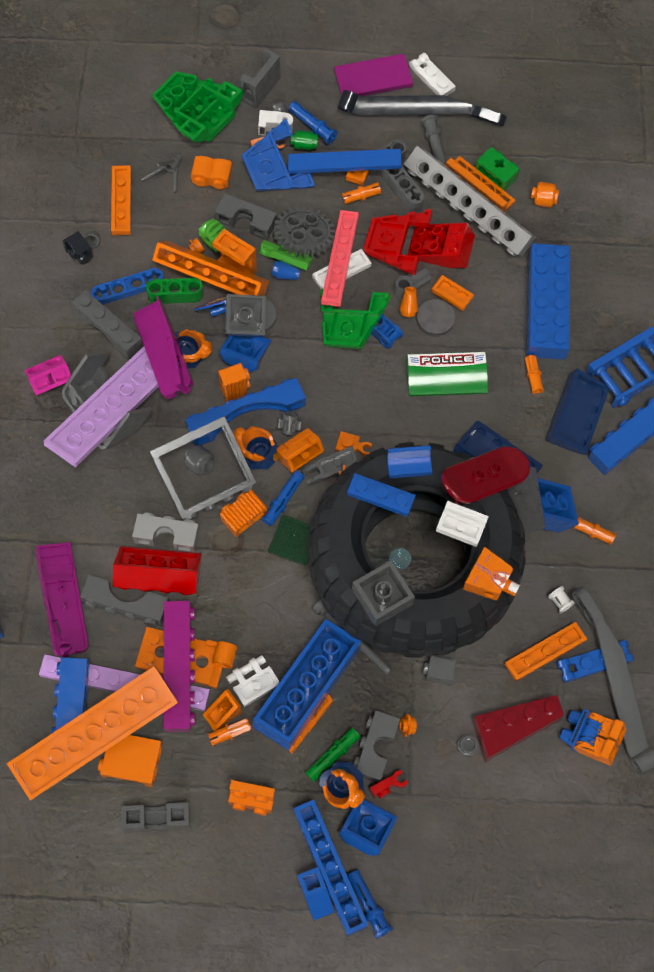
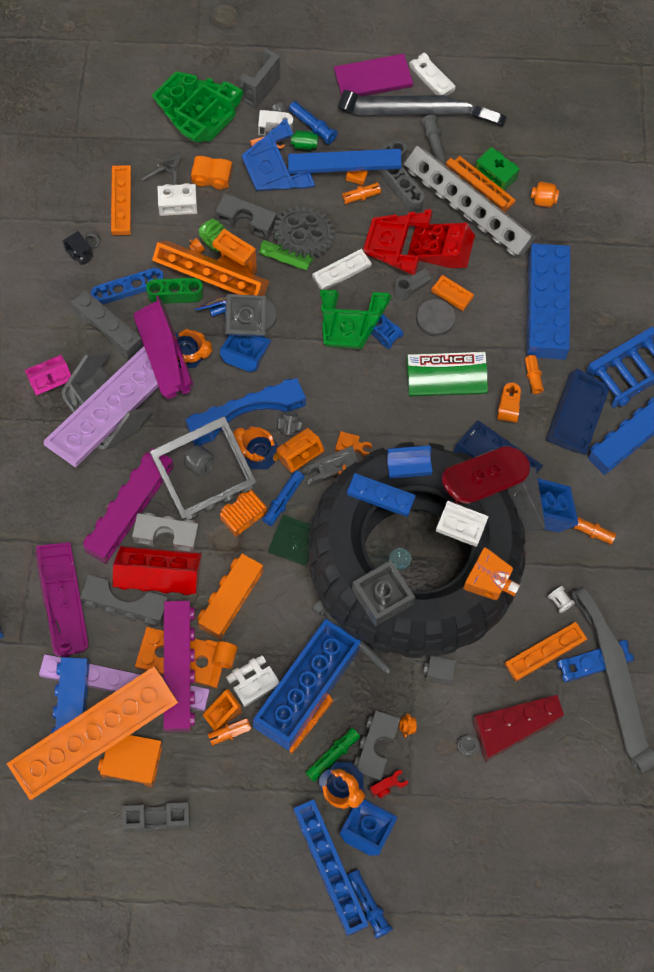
(122, 512): none -> magenta brick
(177, 199): none -> white brick
(230, 596): none -> orange brick
(234, 382): orange brick -> none
(251, 797): orange plate -> none
(283, 270): blue cone -> none
(315, 893): blue slope -> none
(340, 258): coral tile -> none
(409, 302): orange cone -> none
(509, 405): none -> orange piece
(594, 735): hips -> none

